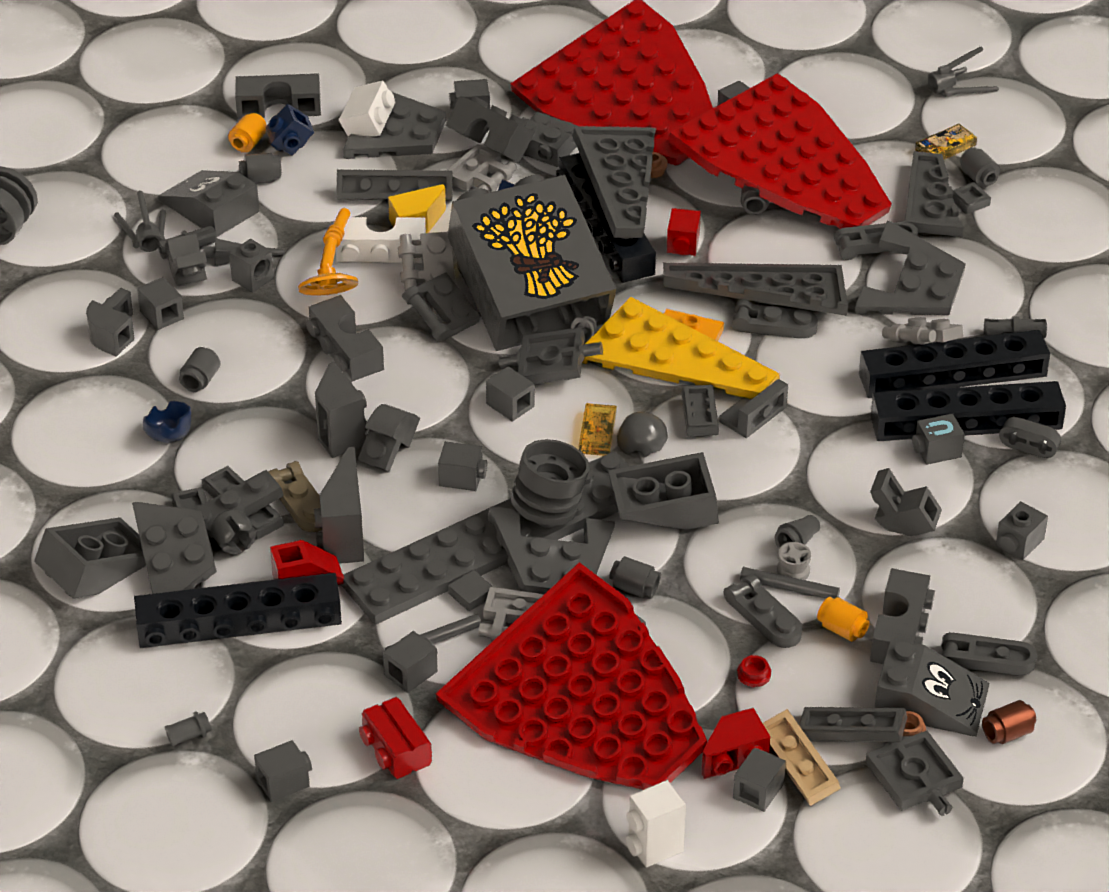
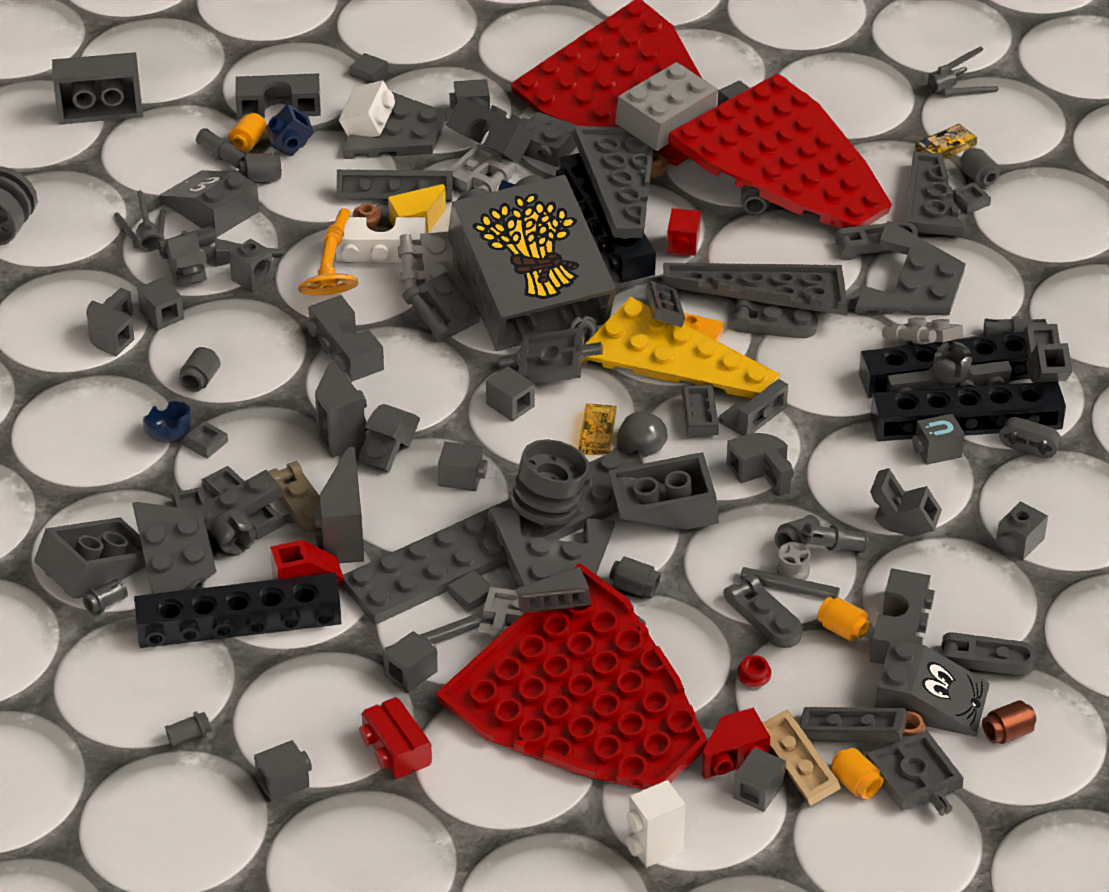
(97, 88): none -> dark grey brick
(99, 599): none -> dark grey pin
(205, 439): none -> dark grey tile
(220, 147): none -> dark grey pin
(368, 67): none -> dark grey tile
(371, 212): none -> nougat plate
(555, 592): none -> dark grey slope
(664, 104): none -> light grey brick
(665, 304): none -> dark grey tile
(760, 456): none -> dark grey brick
(834, 538): none -> dark grey pin
(857, 773): none -> light orange brick
(952, 370): none -> dark grey plate
(1047, 357): none -> dark grey brick

